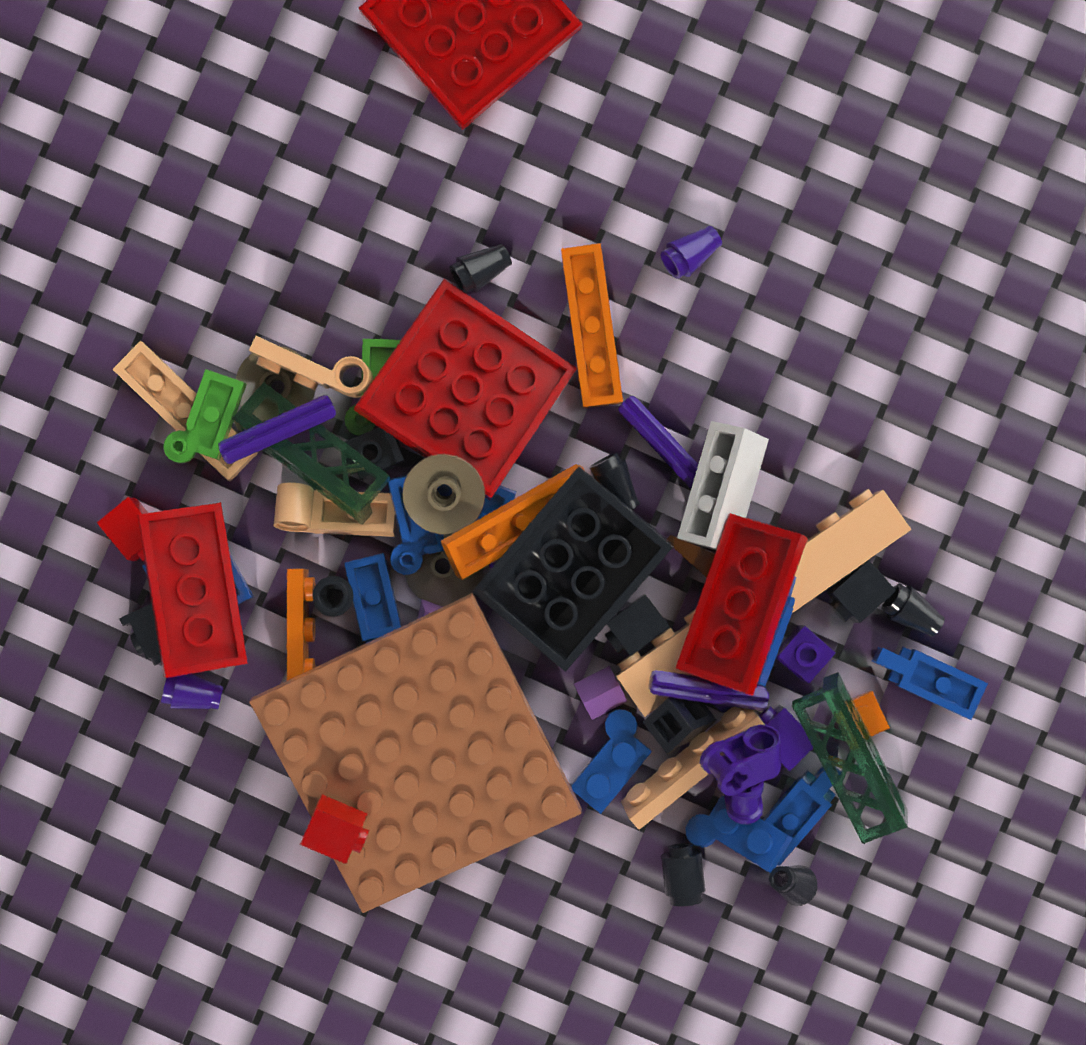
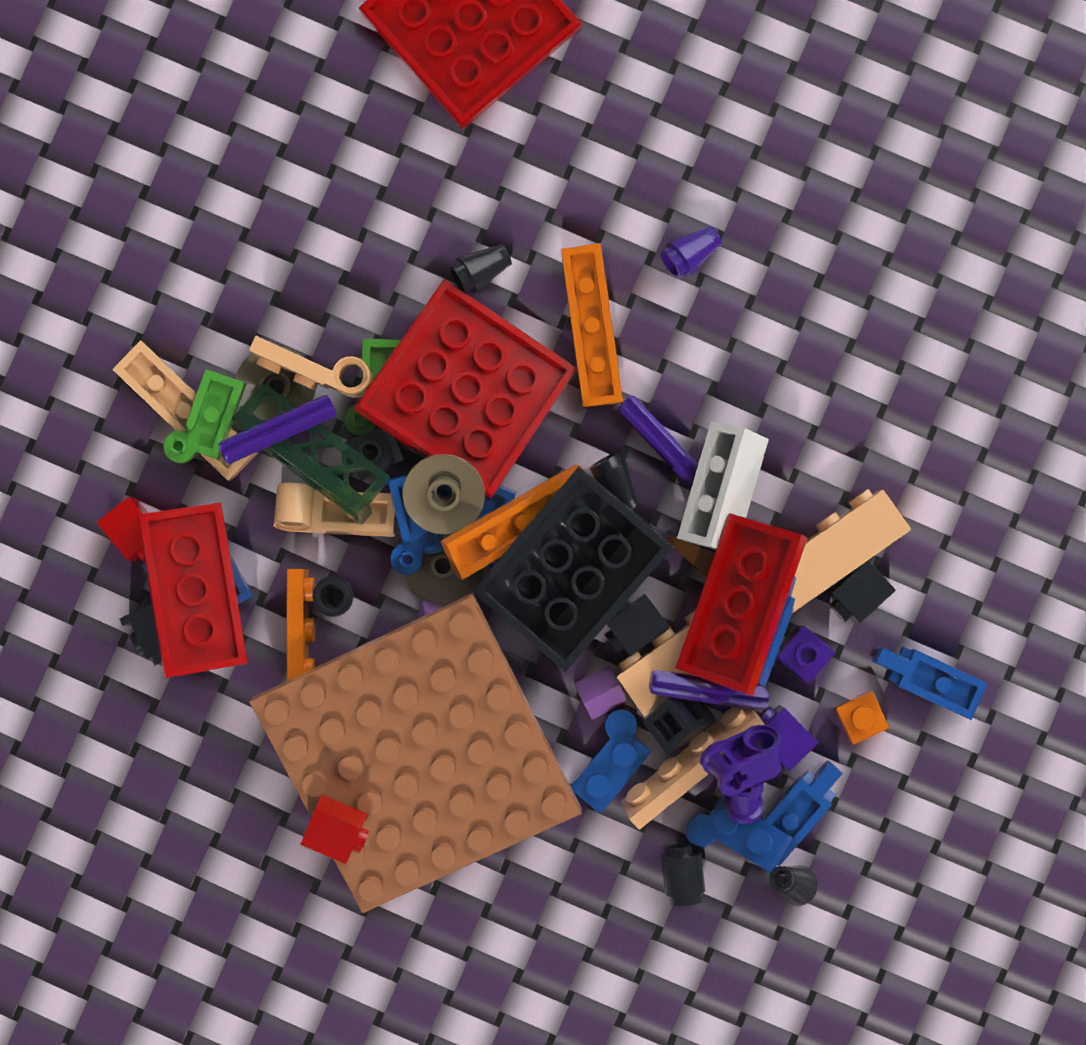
(191, 693): dark purple cone -> none
(373, 596): blue hinge -> none
(862, 749): clear green fence -> none
(912, 610): black cone -> none

